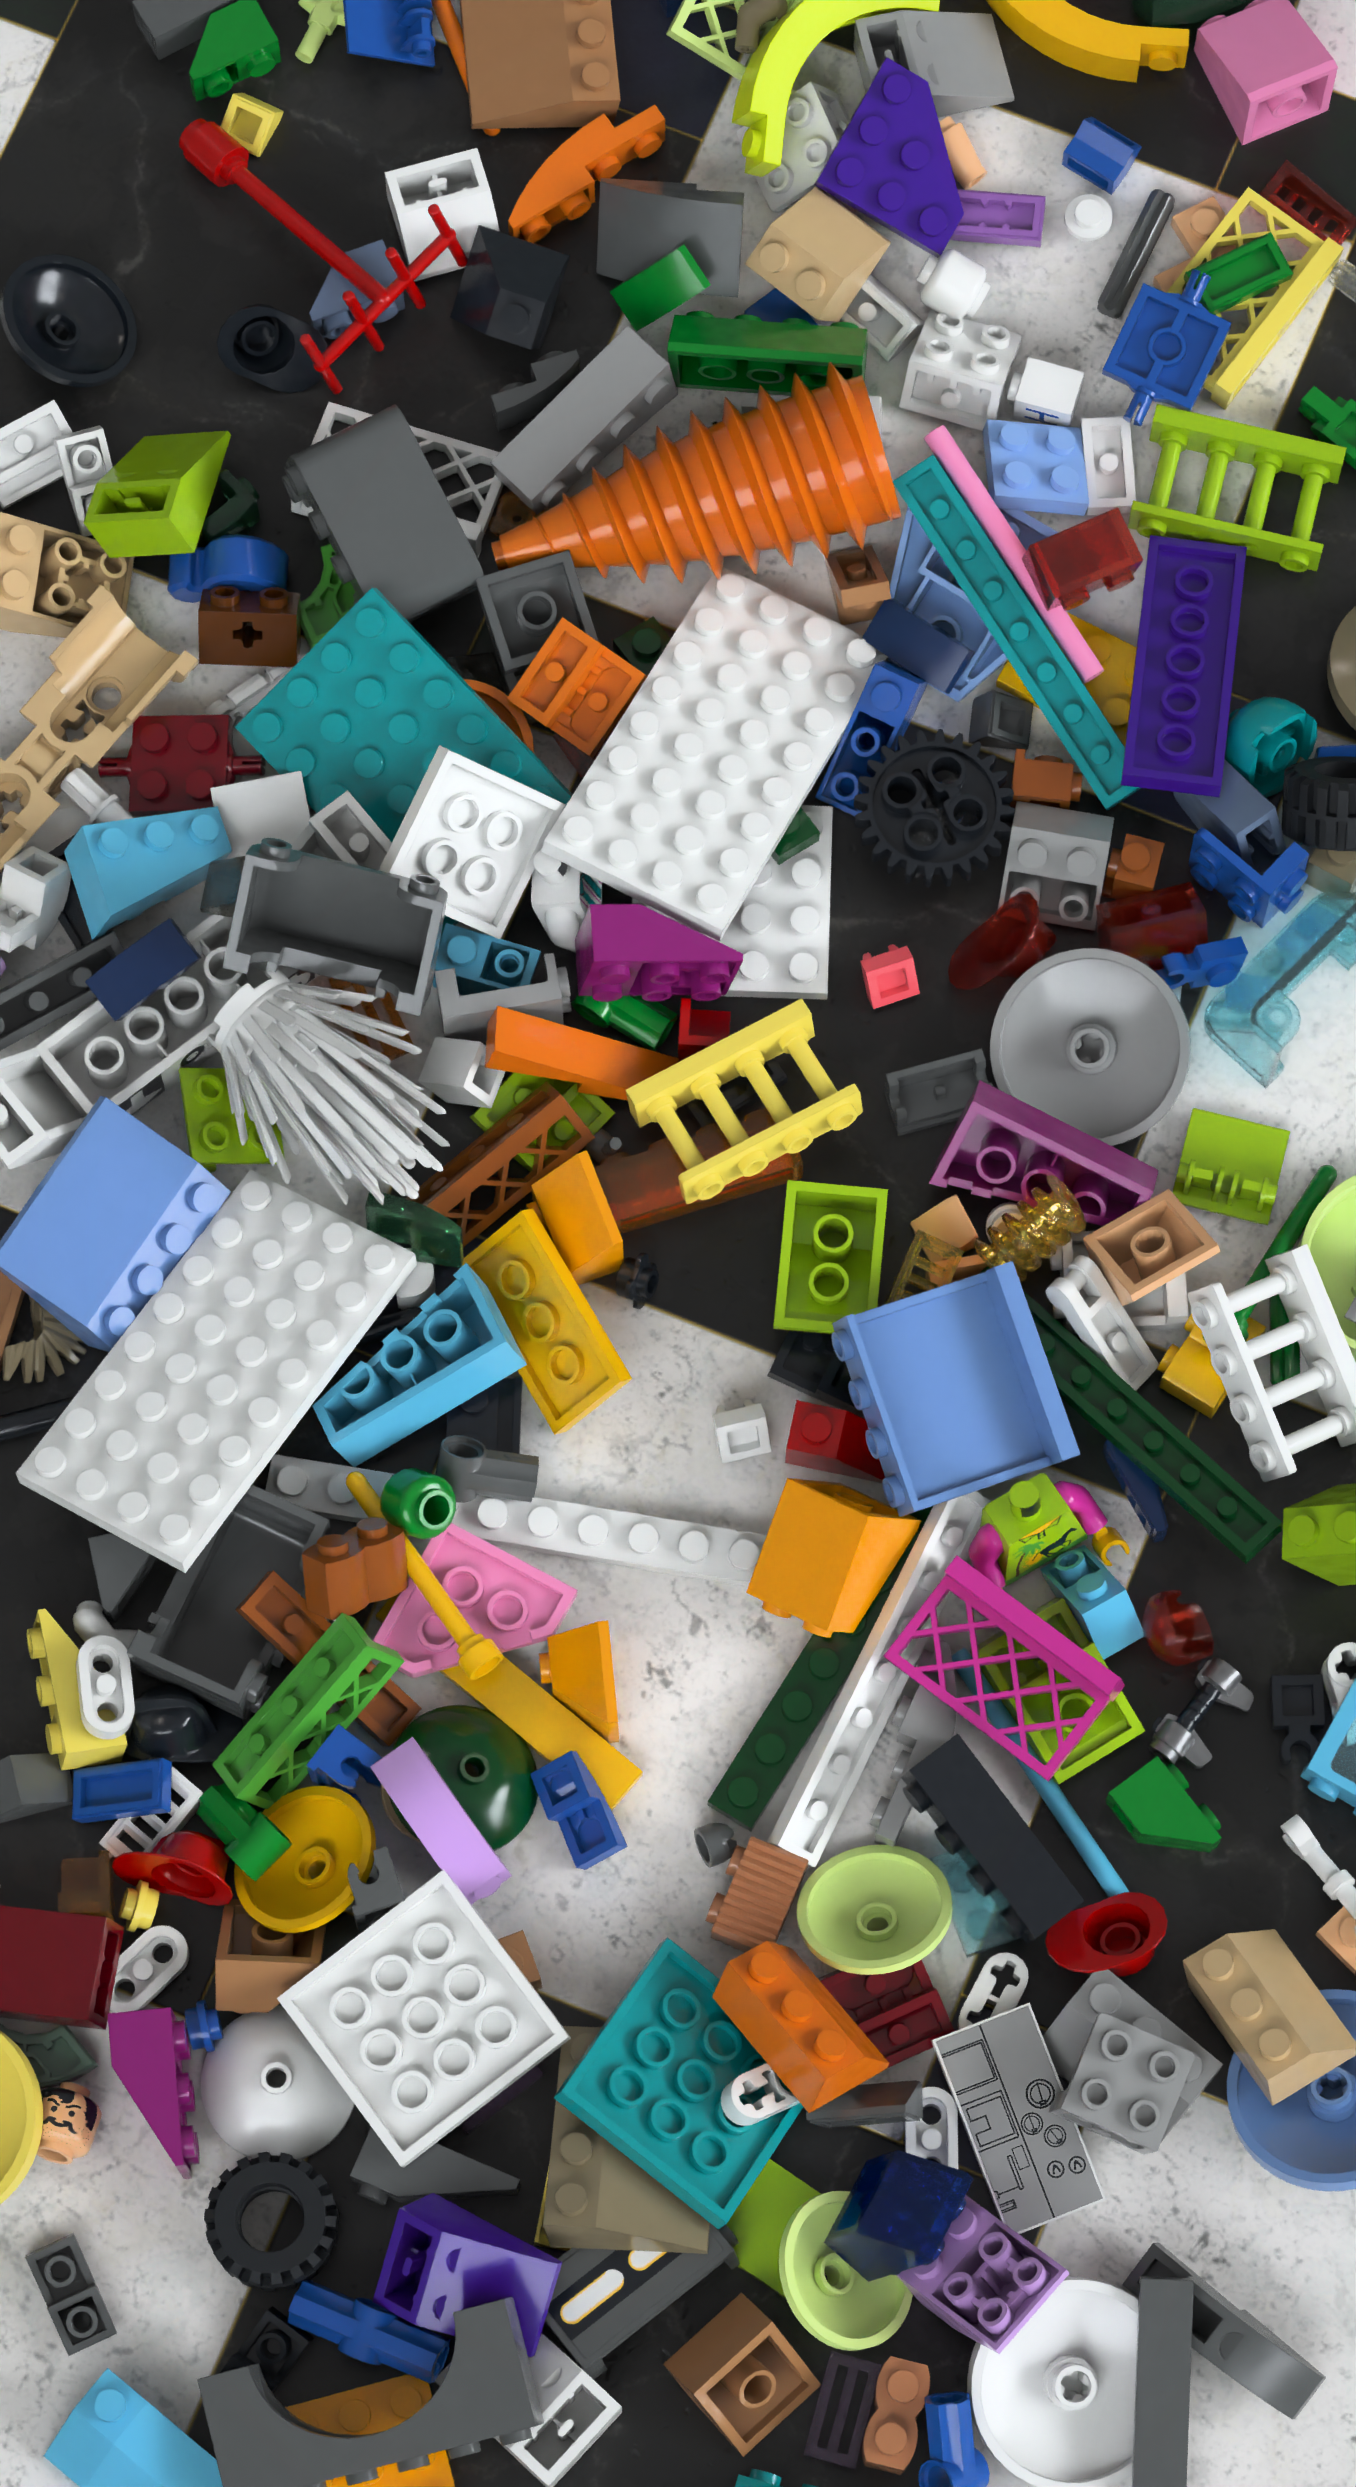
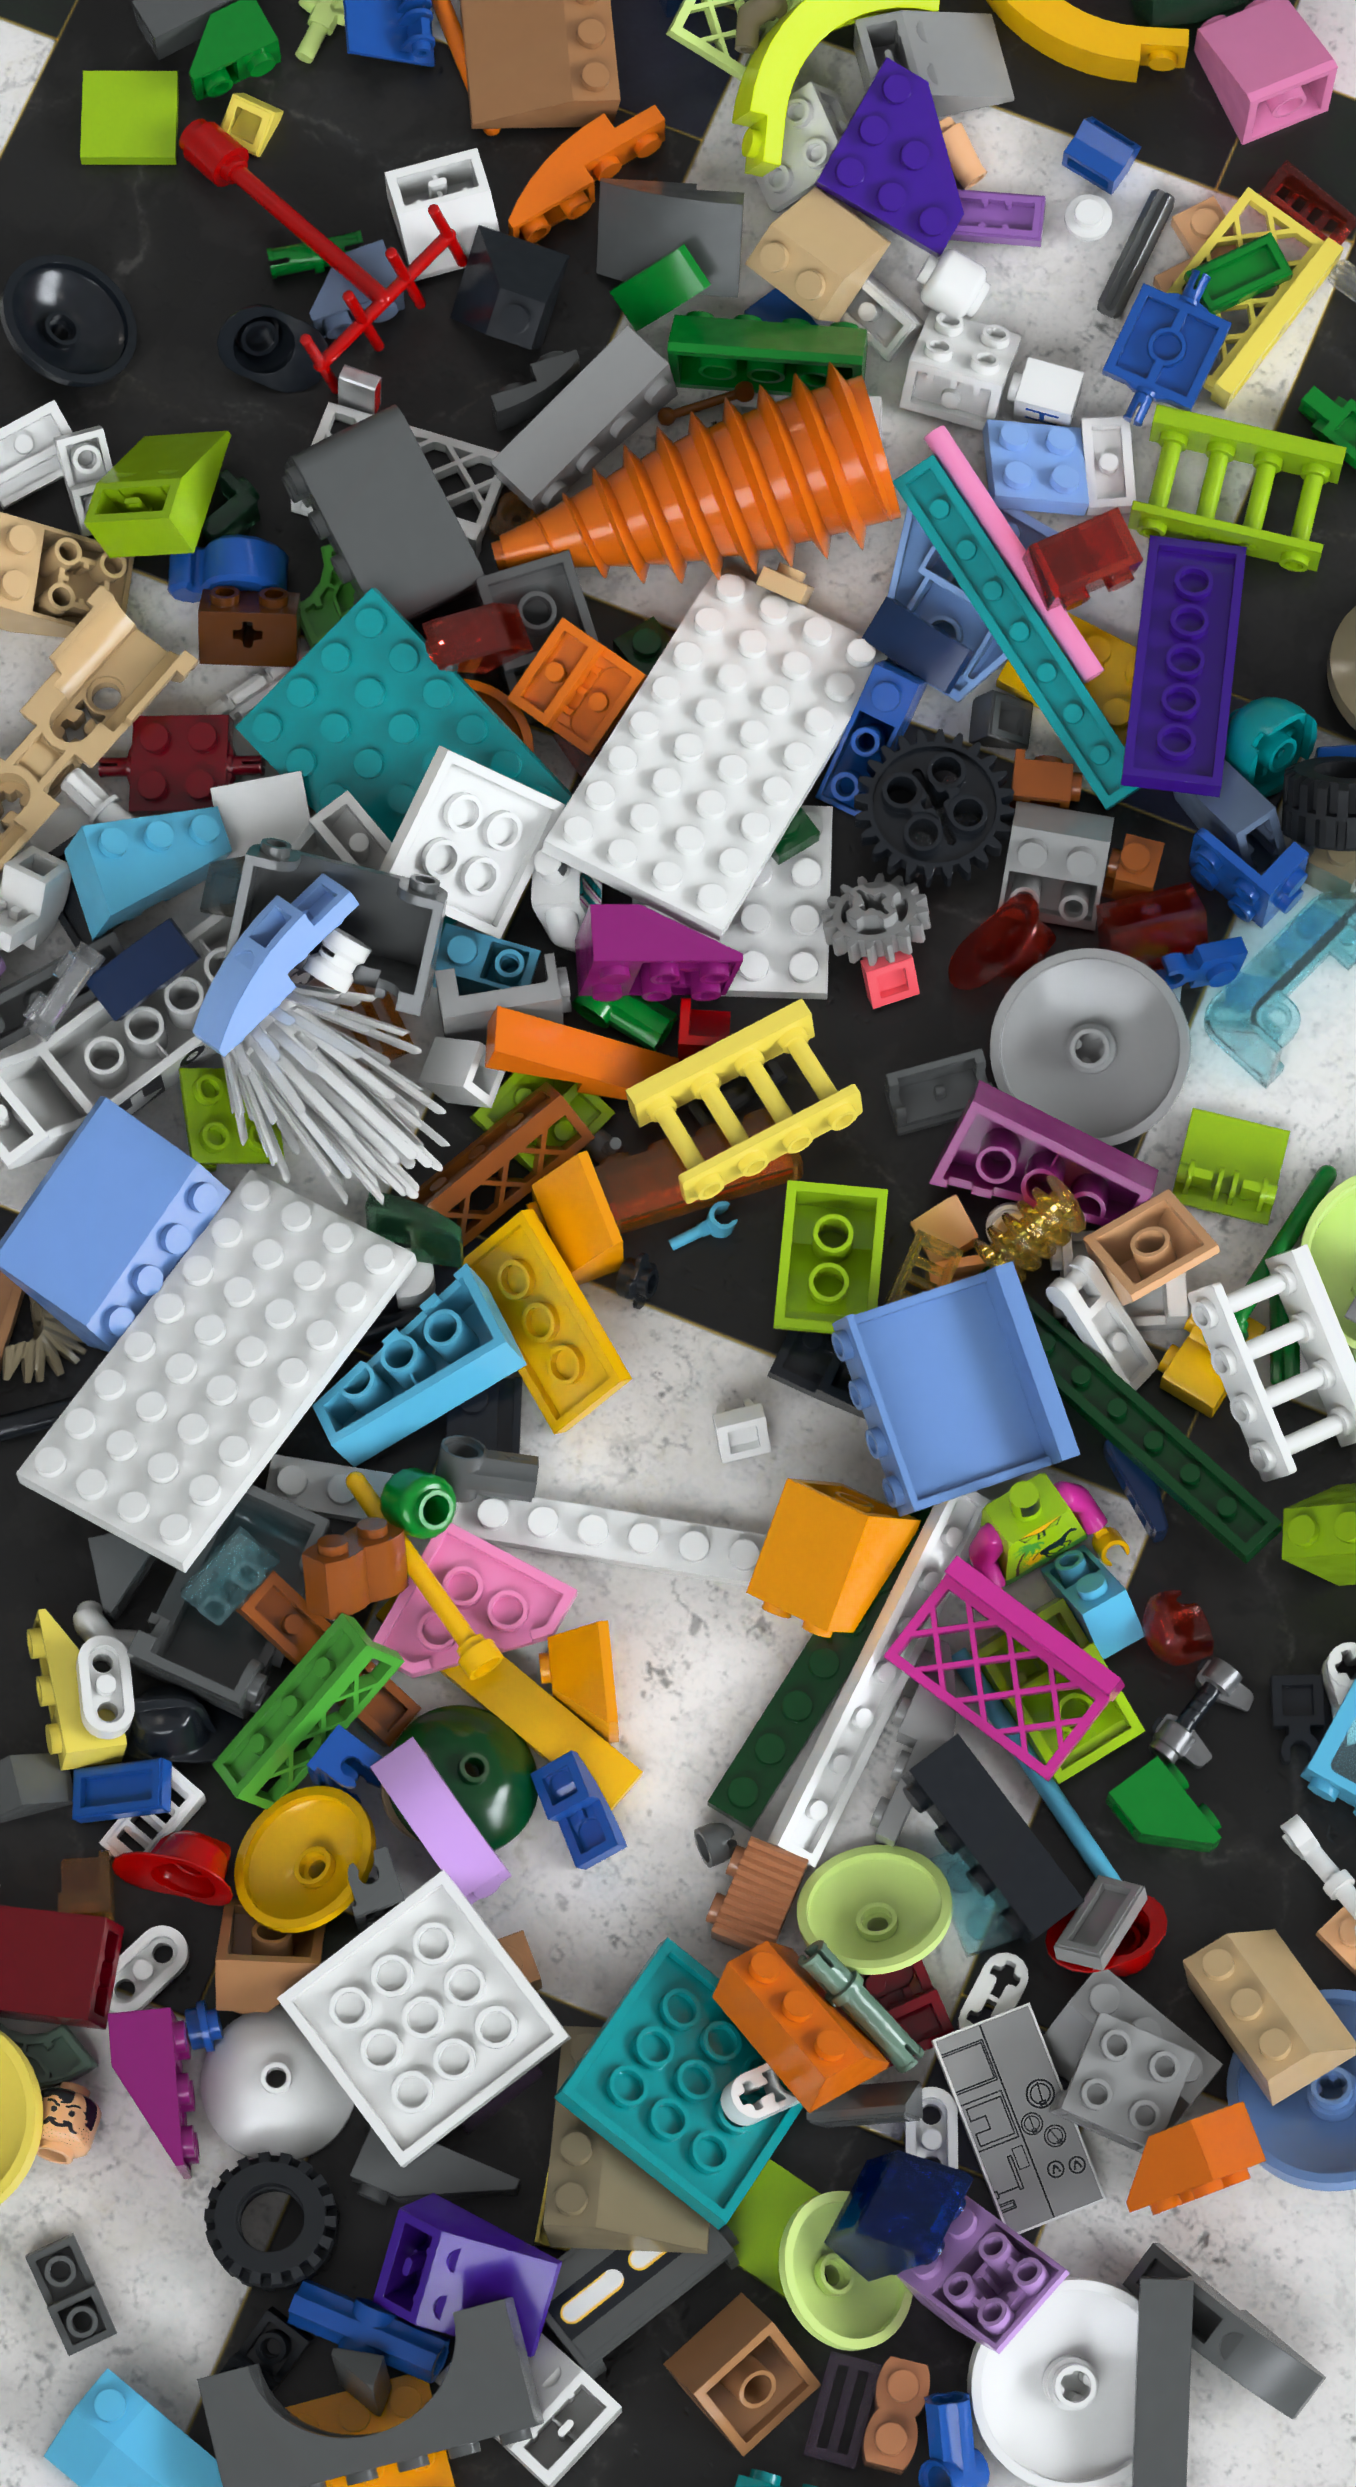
(72, 974): none -> clear plate
(129, 118): none -> lime tile
(139, 1906): light yellow plate -> none
(229, 1576): none -> clear light blue hips
(248, 1835): green piece -> none
(256, 969): none -> light blue slope
(304, 258): none -> green pin
(337, 959): none -> white wheel
(359, 390): none -> flat silver piece
(363, 2377): none -> dark grey slope
(477, 638): none -> clear red slope
(707, 1227): none -> medium azure hand
(743, 392): none -> dark orange hinge
(786, 582): none -> tan plate
(831, 1442): red slope -> none
(848, 1993): none -> sand green pin
(857, 584): medium nougat slope -> none
(876, 919): none -> light grey gear
(1100, 1922): none -> light grey tile
(1195, 2159): none -> orange slope

